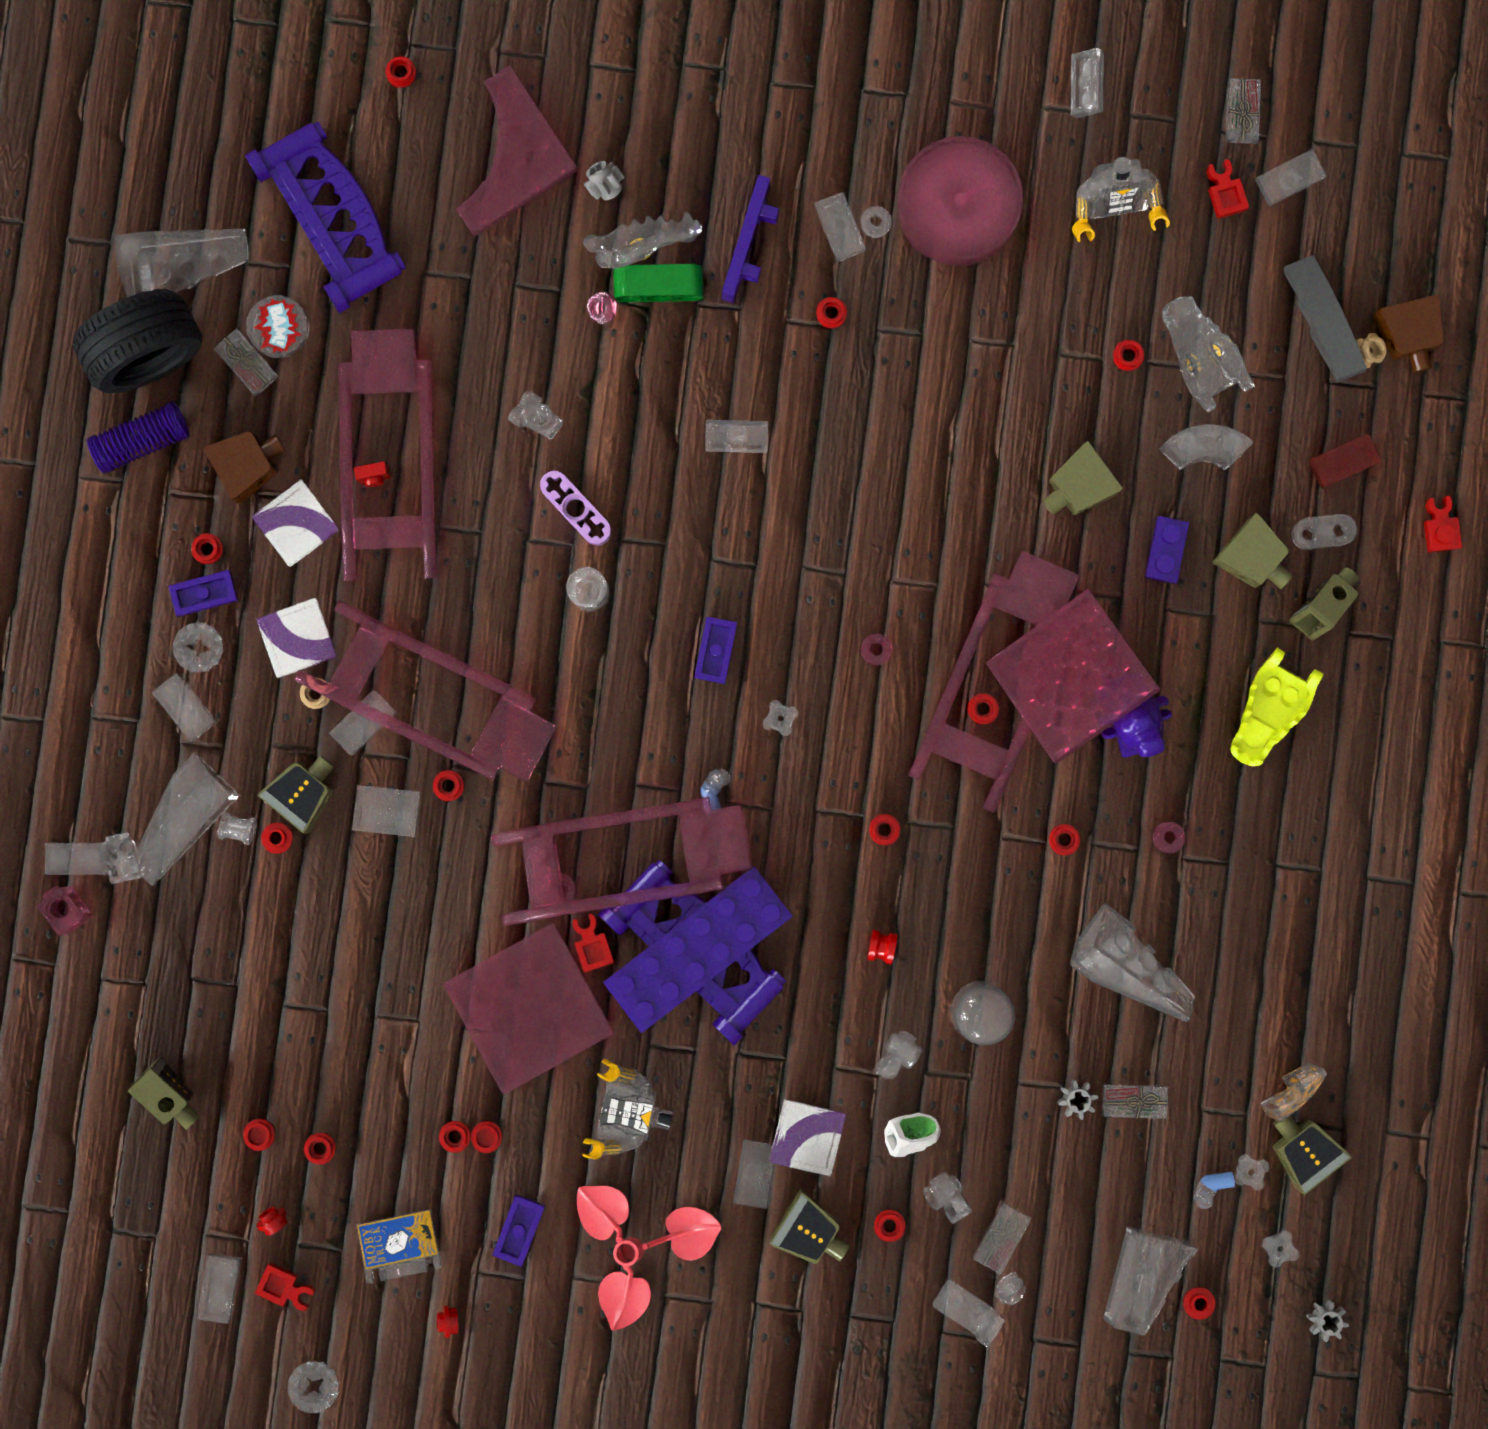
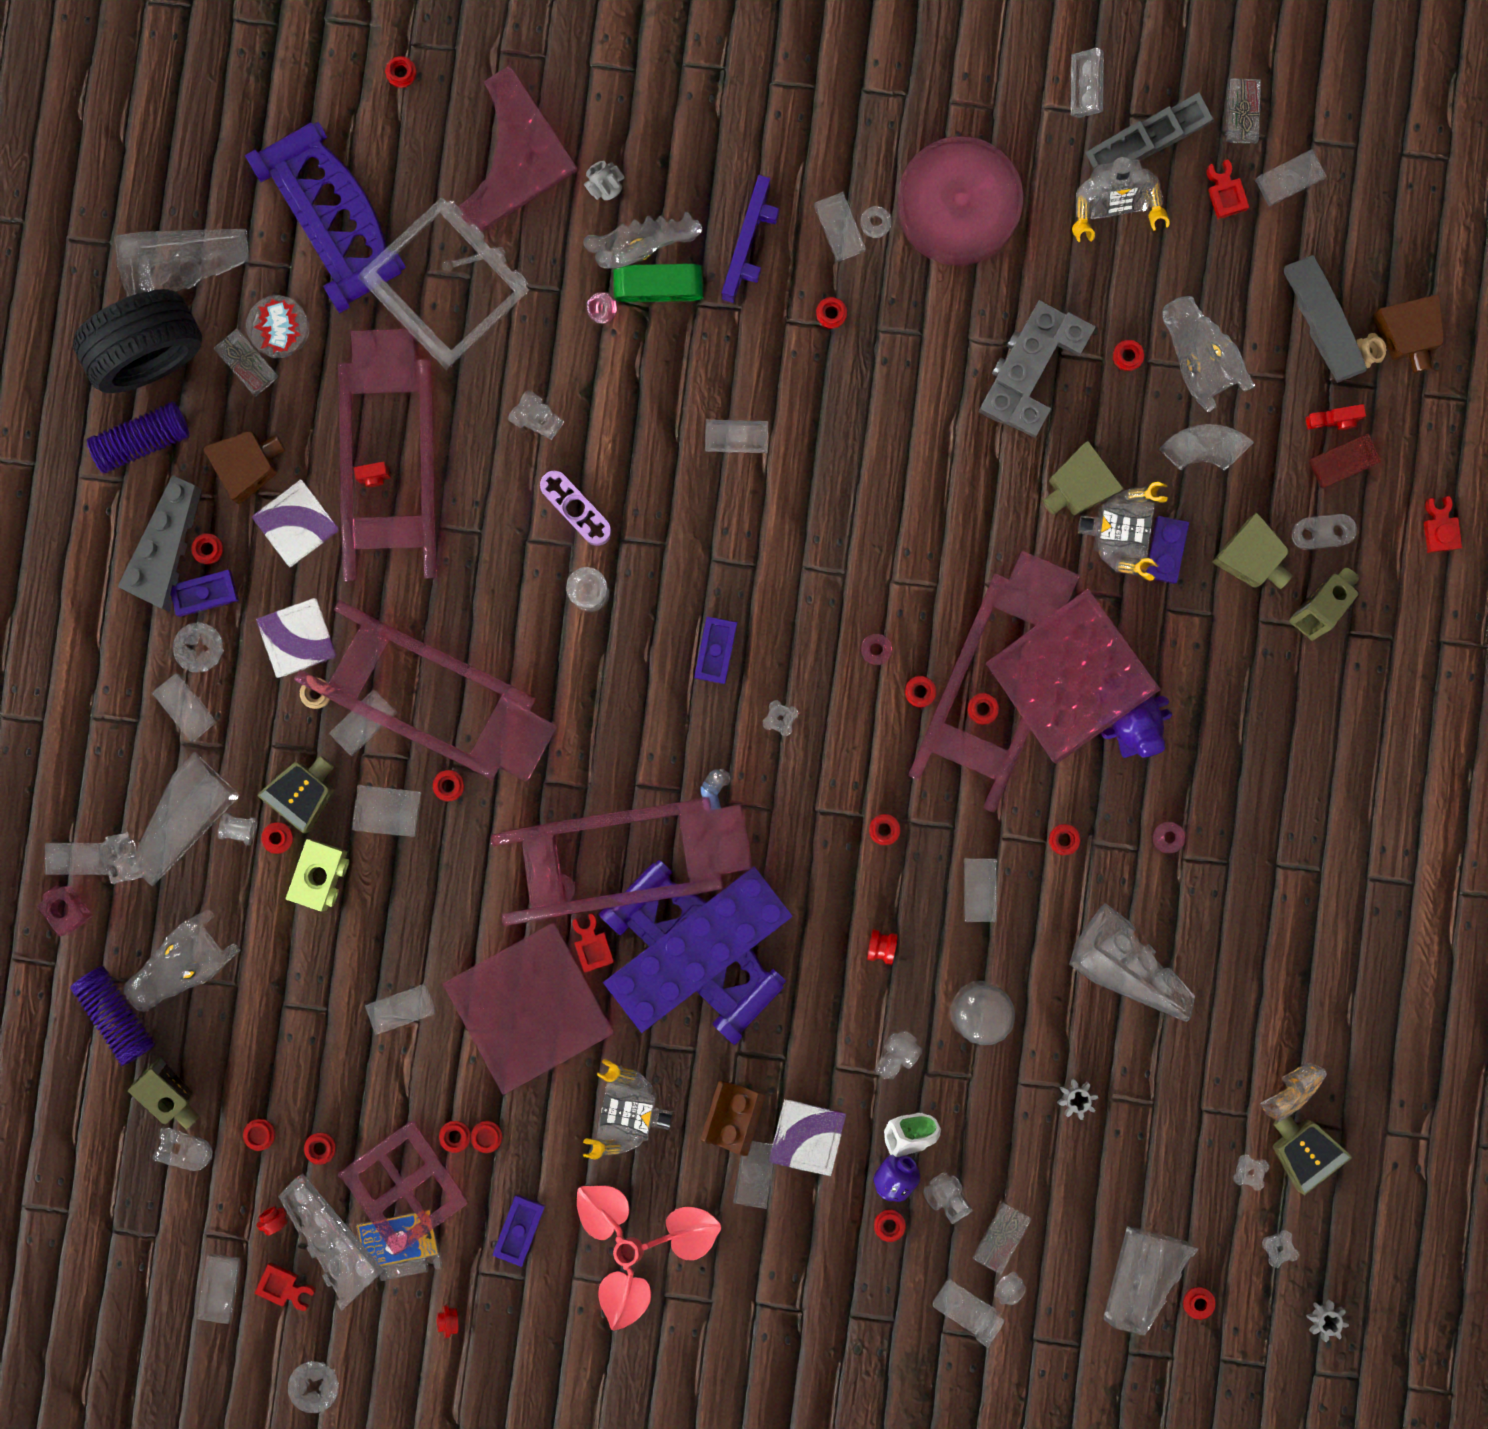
(91, 982): none -> dark purple piece
(156, 558): none -> dark grey wing
(181, 962): none -> clear animal
(193, 1153): none -> clear plate
(304, 889): none -> yellowish green brick
(341, 1255): none -> clear wing
(400, 1009): none -> clear plate
(403, 1188): none -> clear pink window
(409, 318): none -> clear window
(448, 265): none -> clear hinge
(733, 1117): none -> reddish brown bracket
(808, 1231): torso -> none
(896, 1178): none -> dark purple head
(930, 691): none -> red plate
(980, 890): none -> clear plate
(1018, 374): none -> flat silver bracket
(1125, 529): none -> torso
(1135, 1101): clear tile -> none
(1154, 133): none -> dark grey slope
(1208, 1187): arm -> none
(1273, 707): neon yellow animal -> none
(1342, 417): none -> red plate

